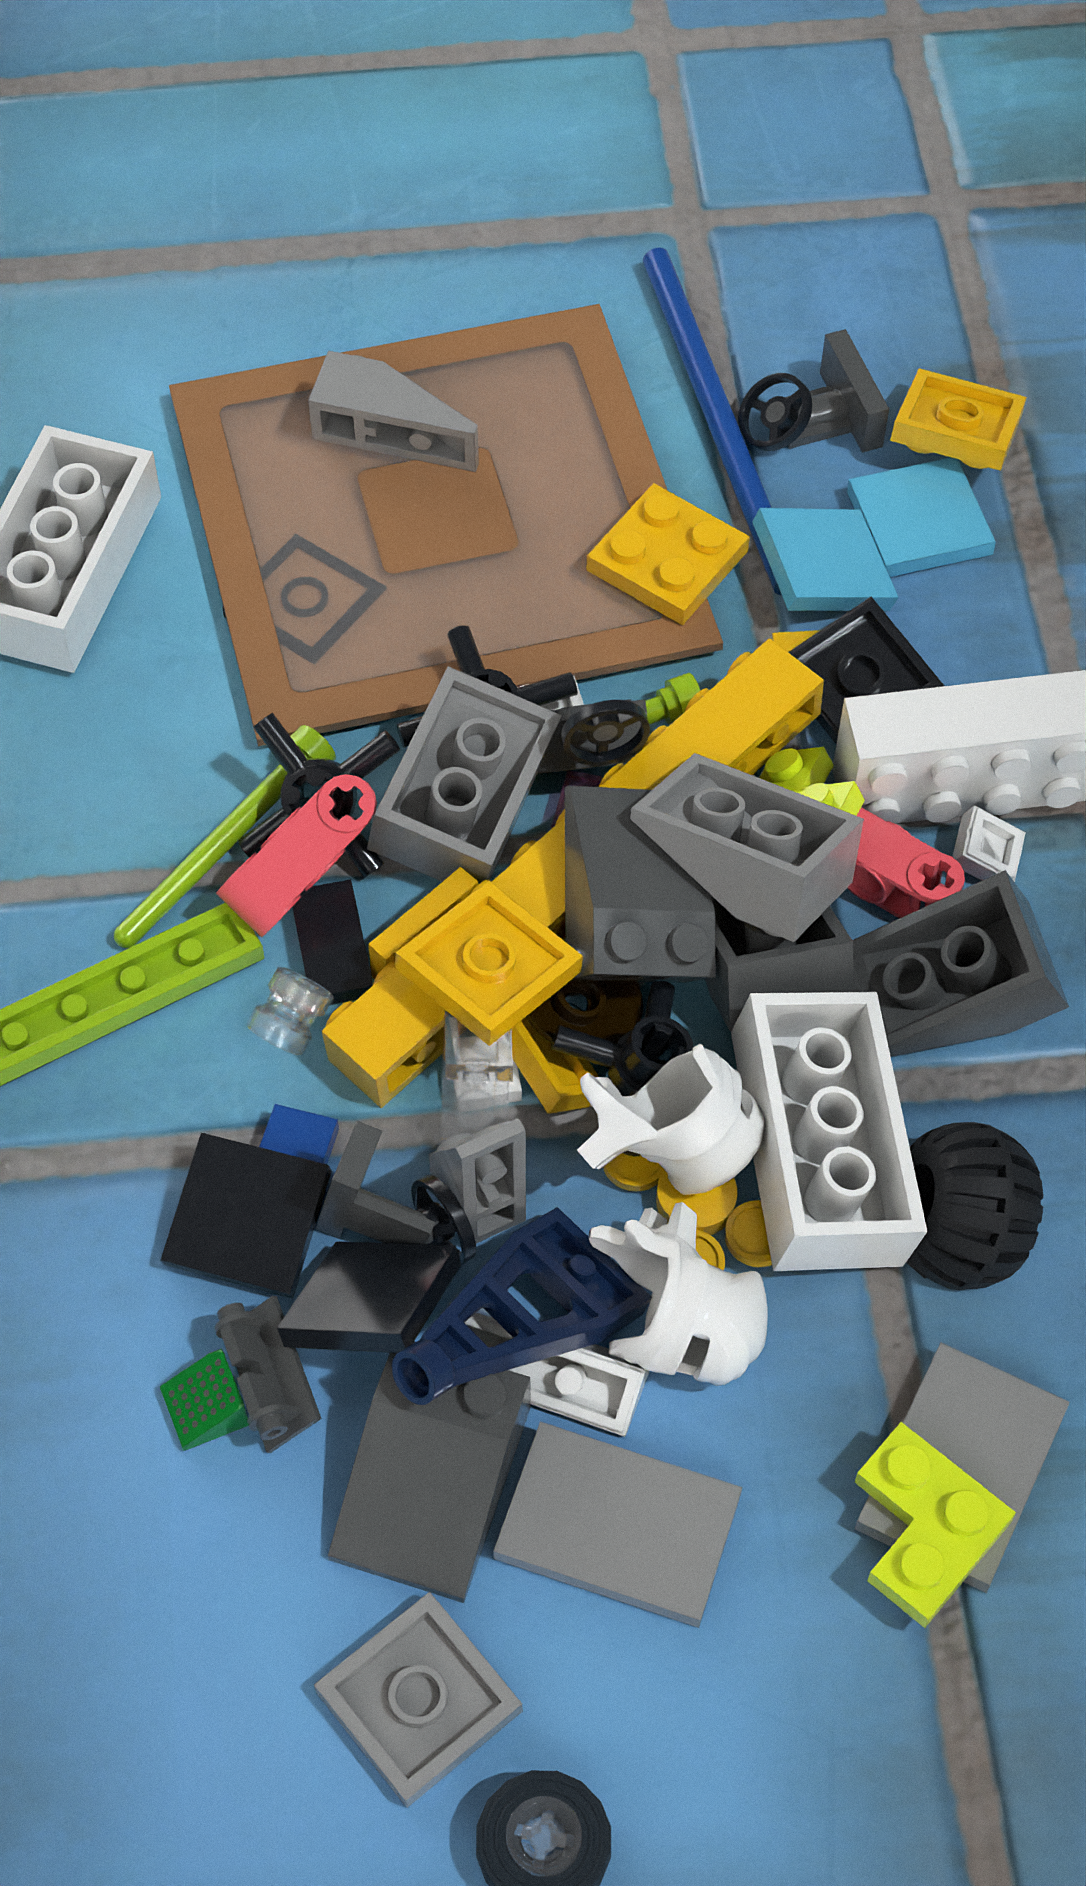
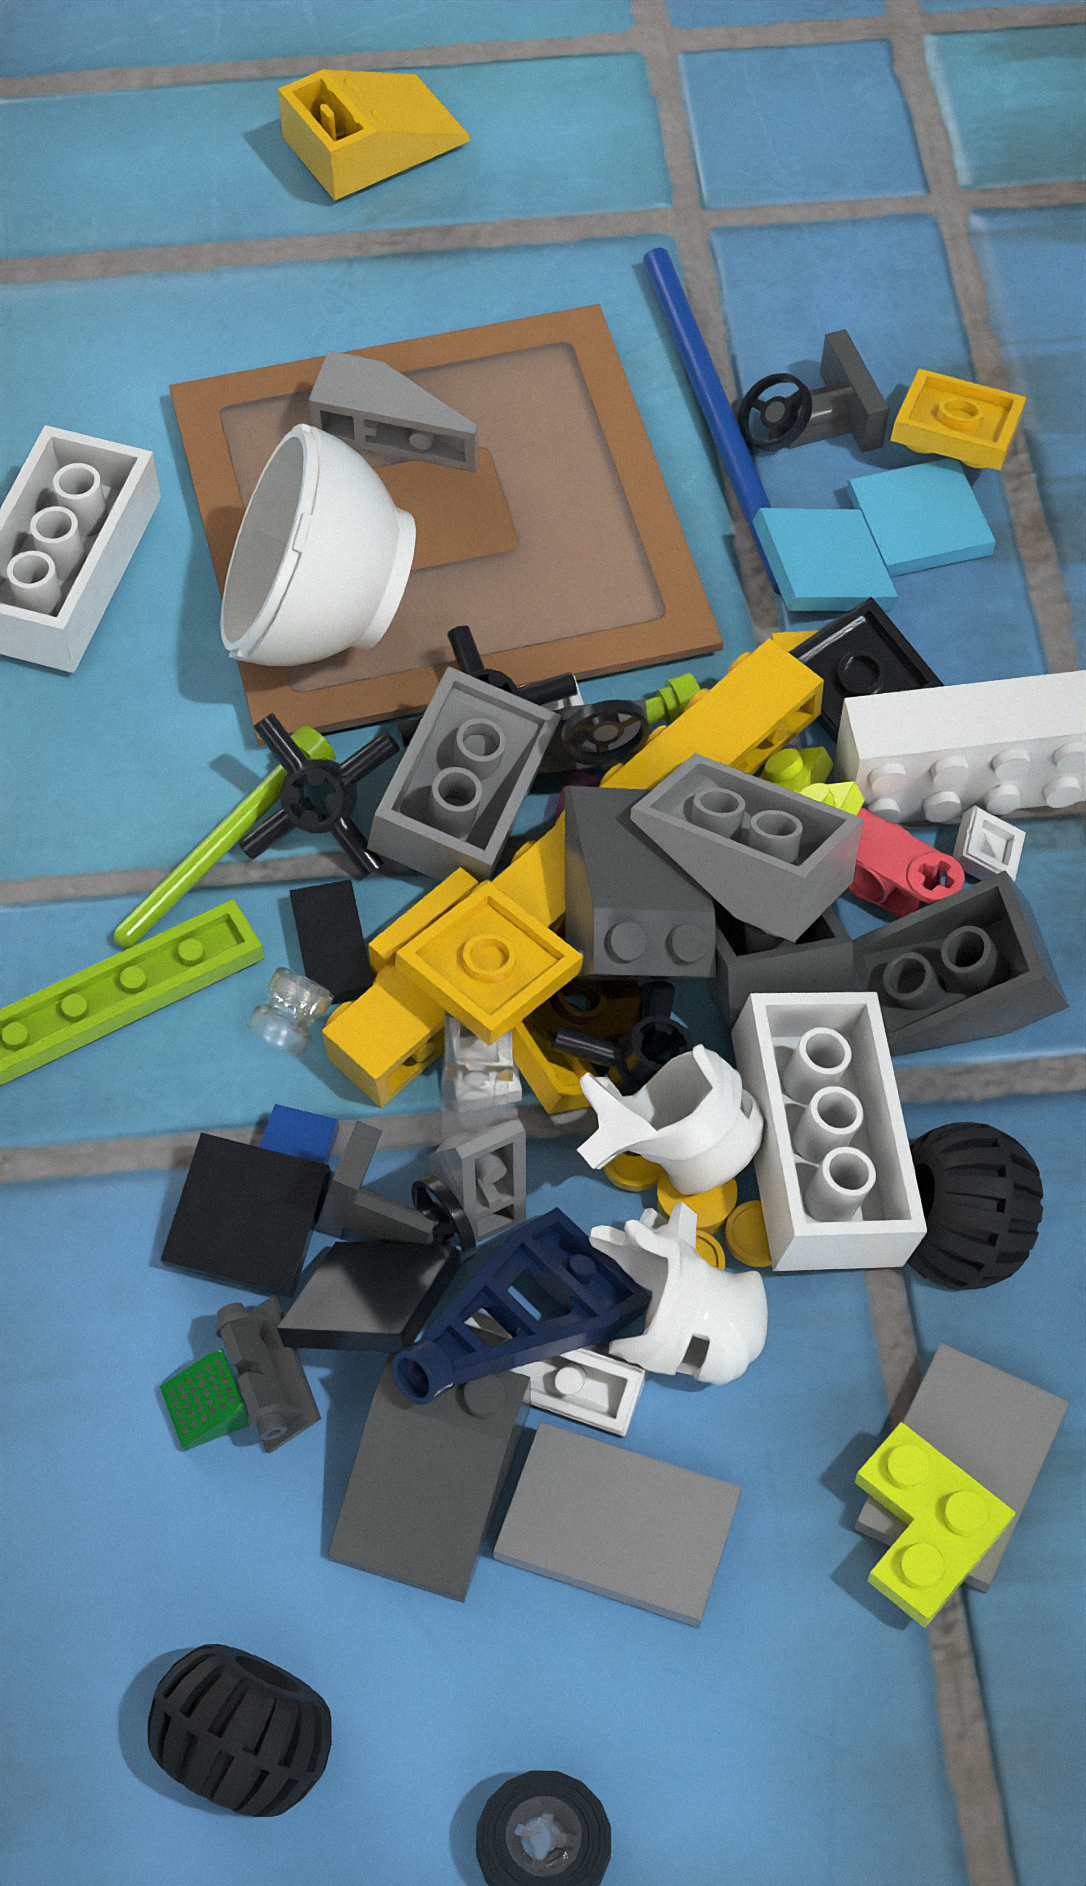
(239, 1730): none -> black wheel
(296, 855): coral piece -> none
(315, 556): none -> white piece
(364, 126): none -> yellow slope
(418, 1699): light grey tile -> none
(667, 553): yellow plate -> none

